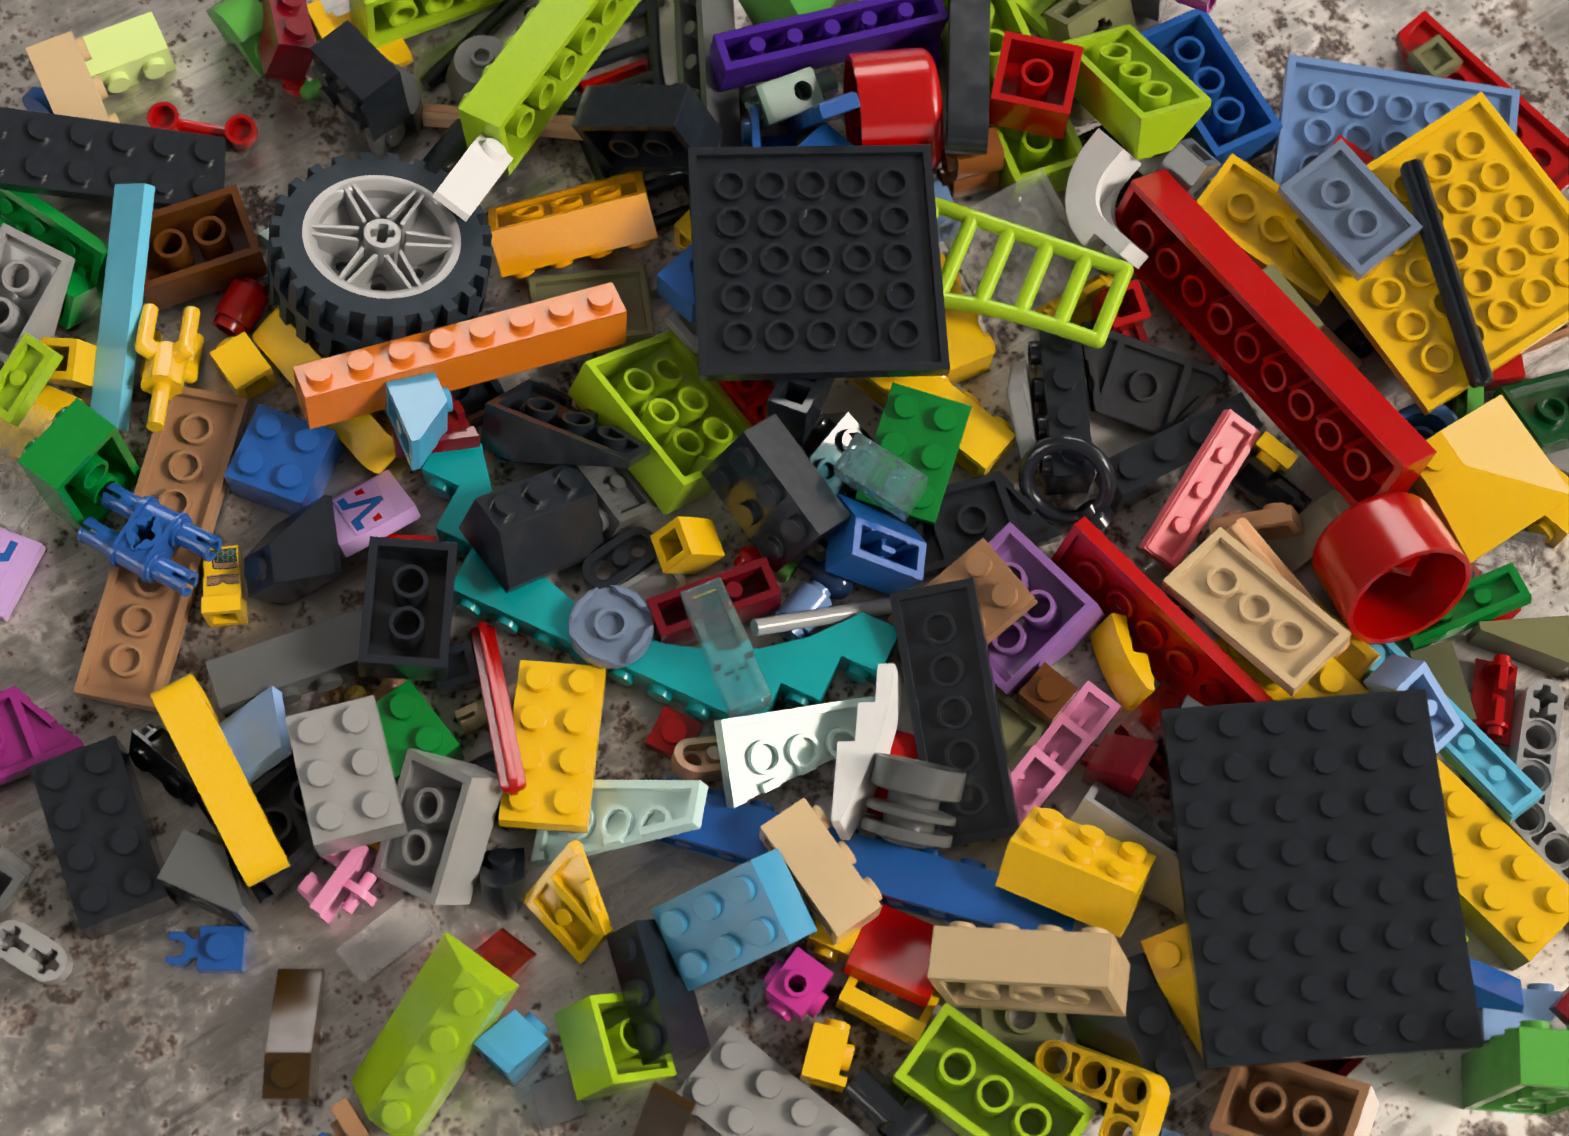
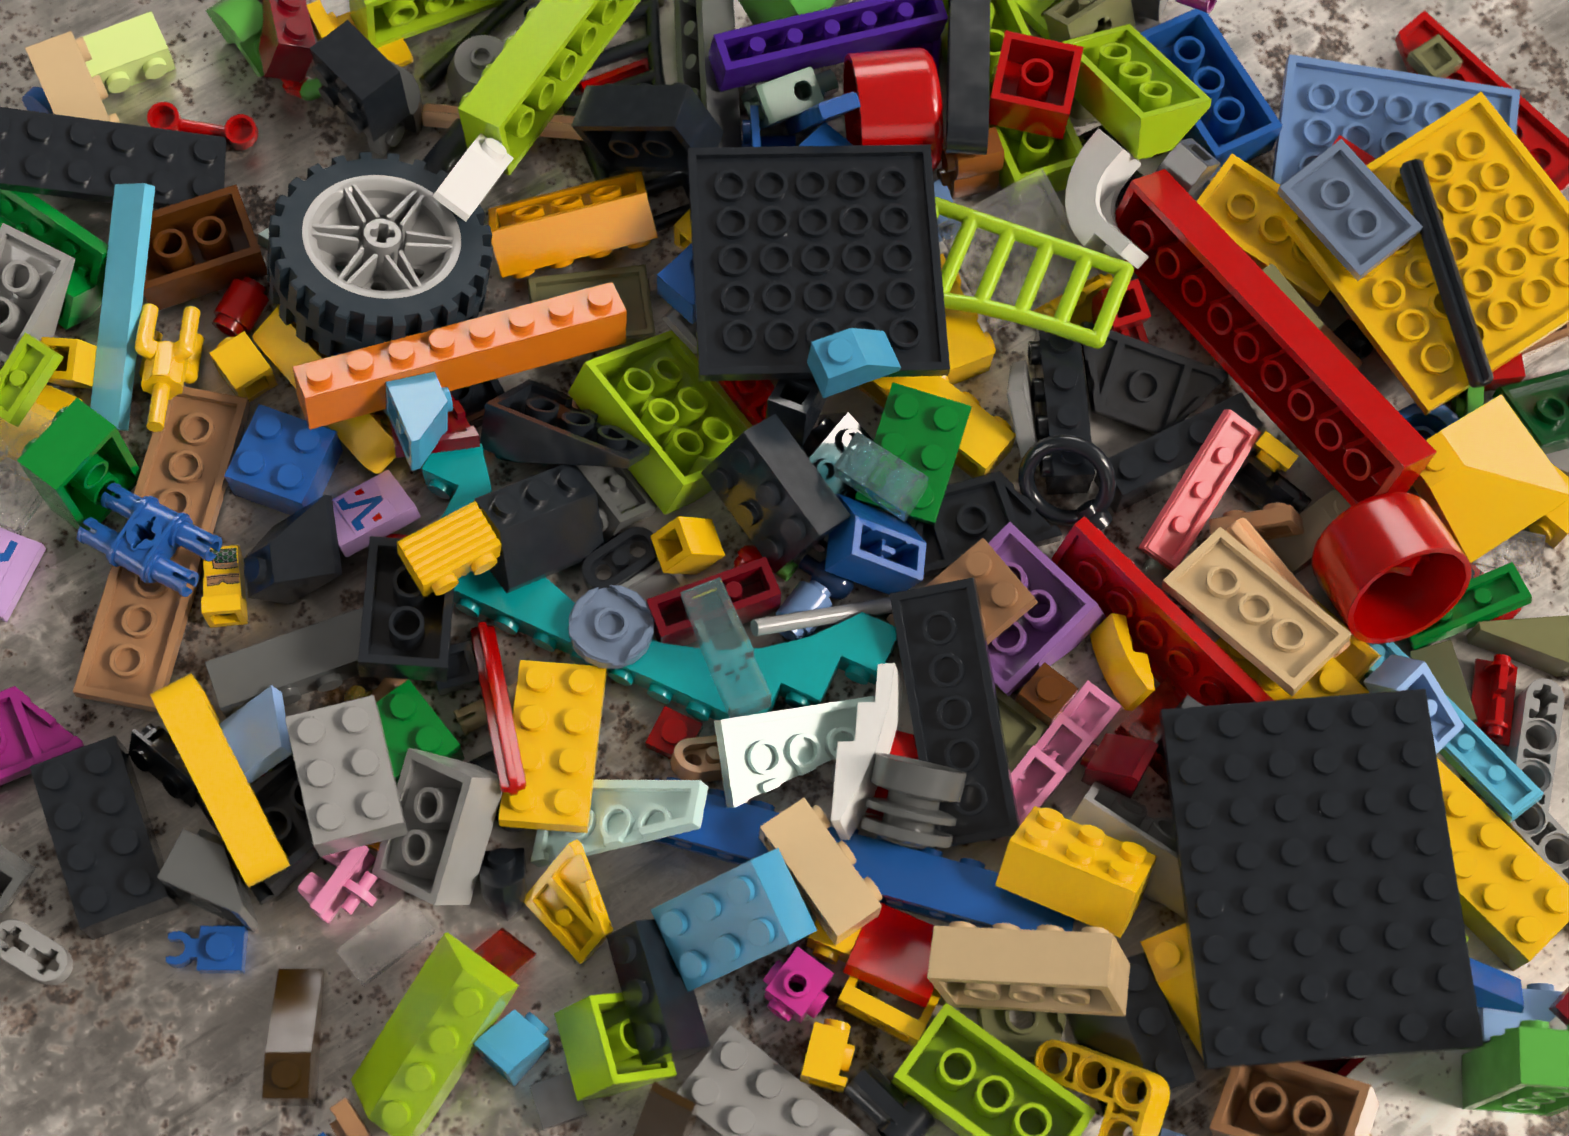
(449, 550): none -> yellow brick
(850, 359): none -> dark azure slope

